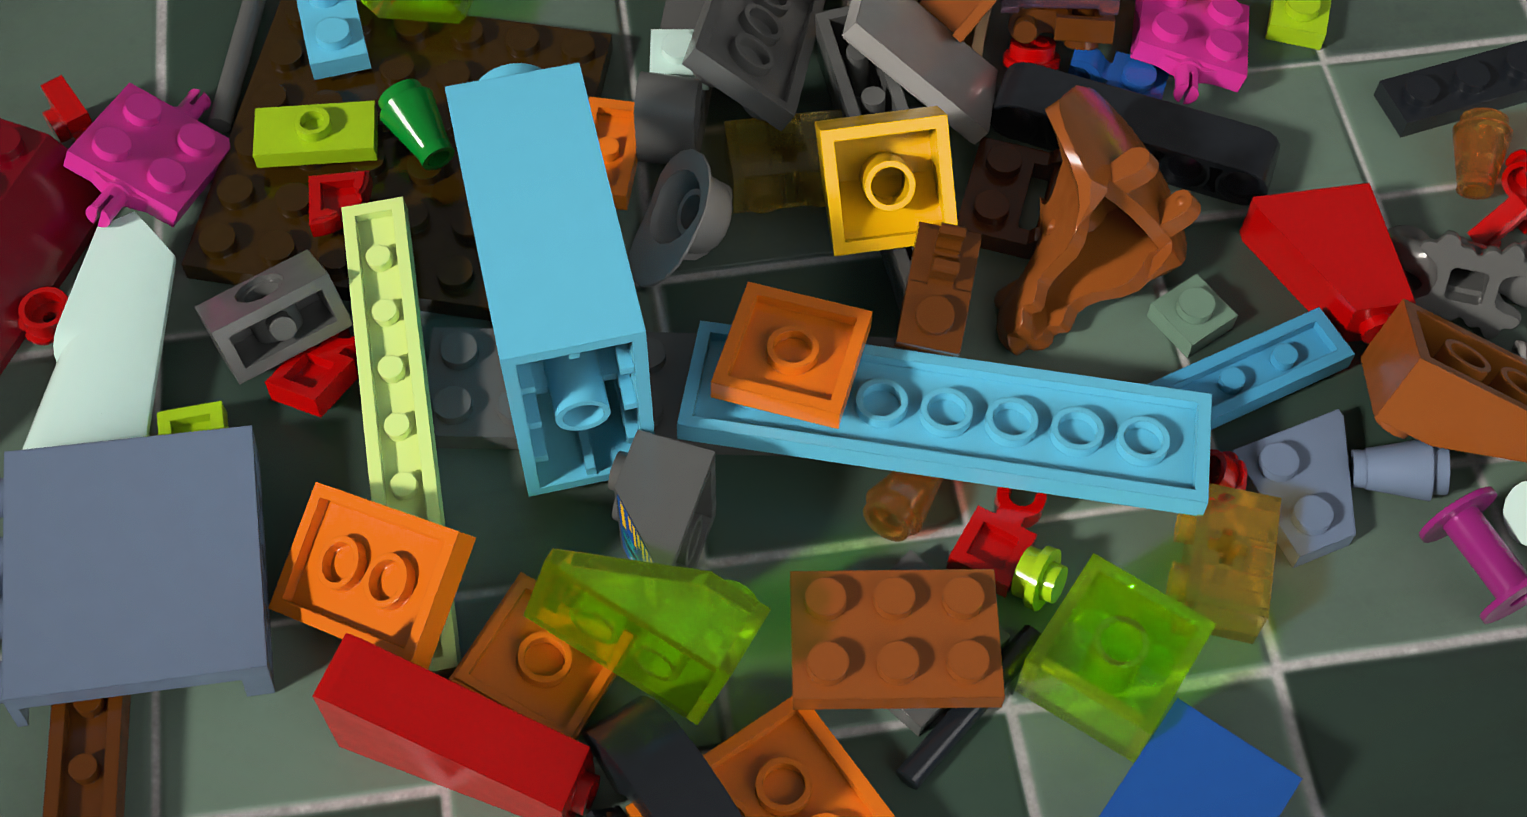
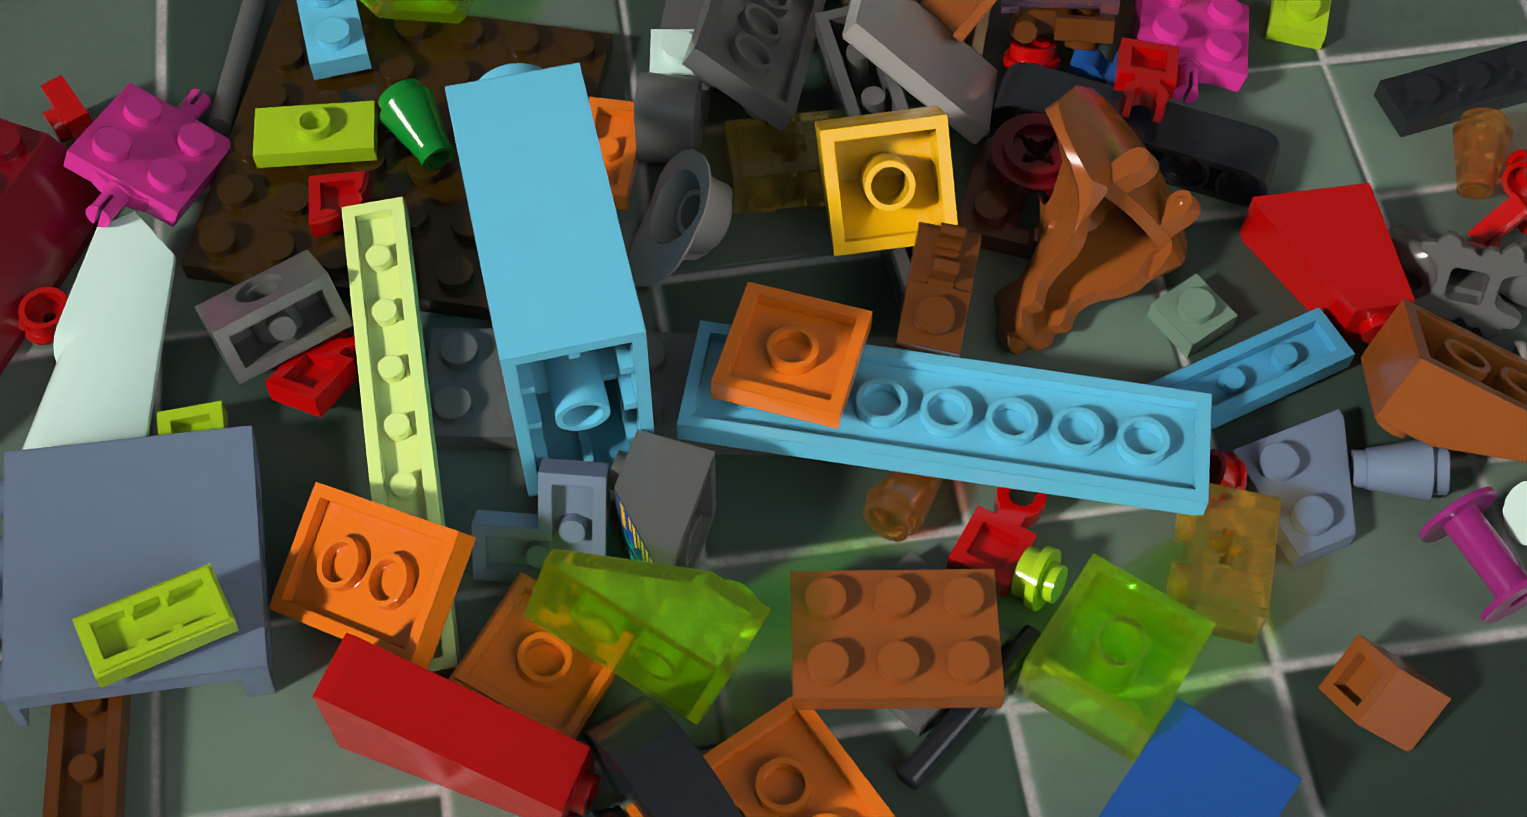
(155, 625): none -> lime plate
(569, 517): none -> sand blue plate
(1010, 147): none -> dark red gear
(1146, 75): none -> red plate
(1384, 693): none -> dark orange panel

